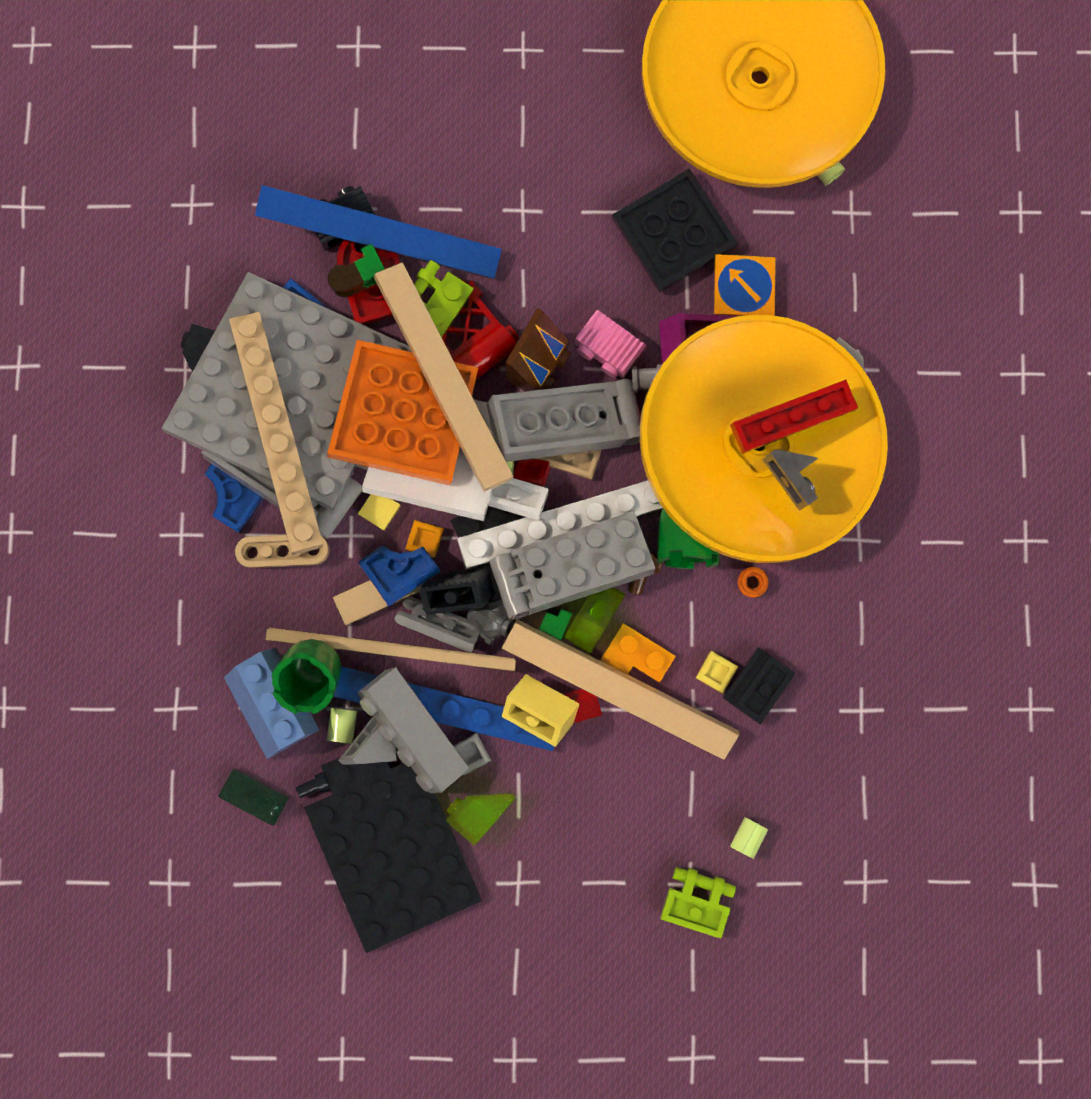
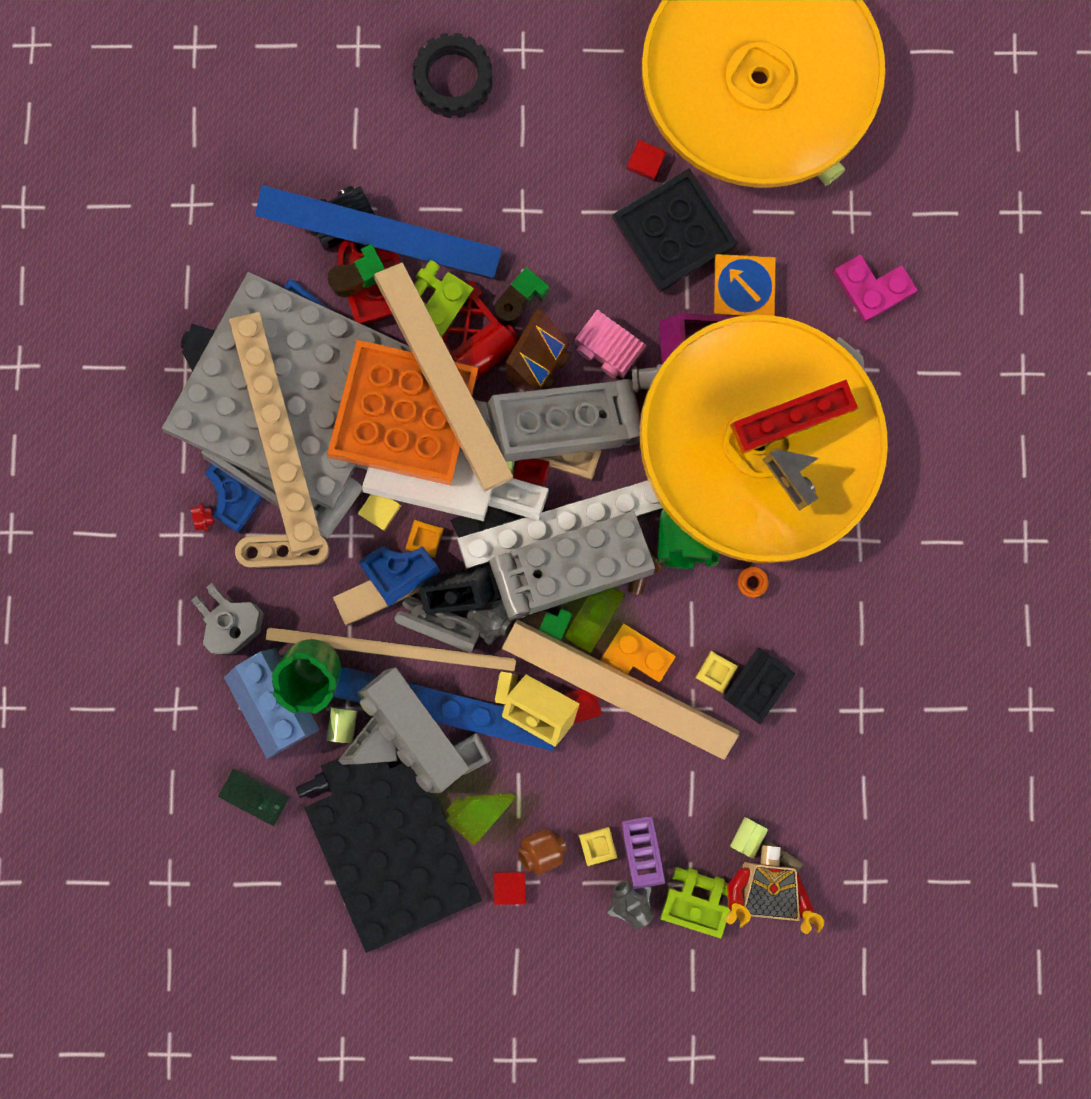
(202, 517): none -> red plate
(226, 620): none -> light grey hinge
(452, 45): none -> black tyre
(505, 685): none -> light yellow tile
(509, 888): none -> red tile
(518, 296): none -> leg
(542, 851): none -> dark orange head
(598, 846): none -> light yellow tile
(631, 904): none -> dark grey rock
(641, 832): none -> medium lavender slope
(646, 160): none -> red tile
(770, 892): none -> torso
(785, 858): none -> dark tan pin
(870, 295): none -> dark pink plate

